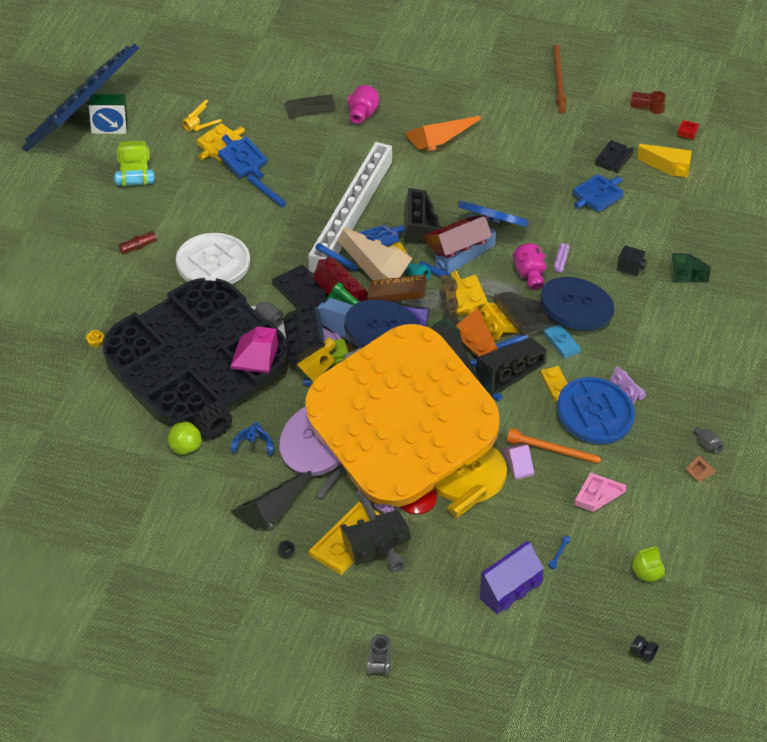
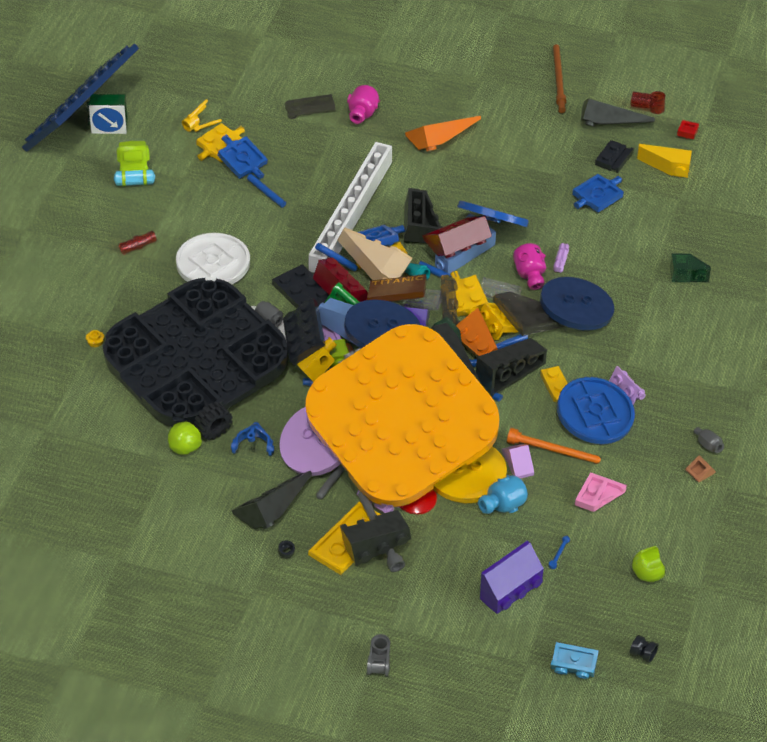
(256, 350): dark pink slope -> none
(467, 500): yellow slope -> none
(504, 495): none -> dark azure piece
(562, 341): dark azure plate -> none
(574, 660): none -> dark azure bracket
(601, 113): none -> pearl dark grey wedge
(631, 260): black brick -> none

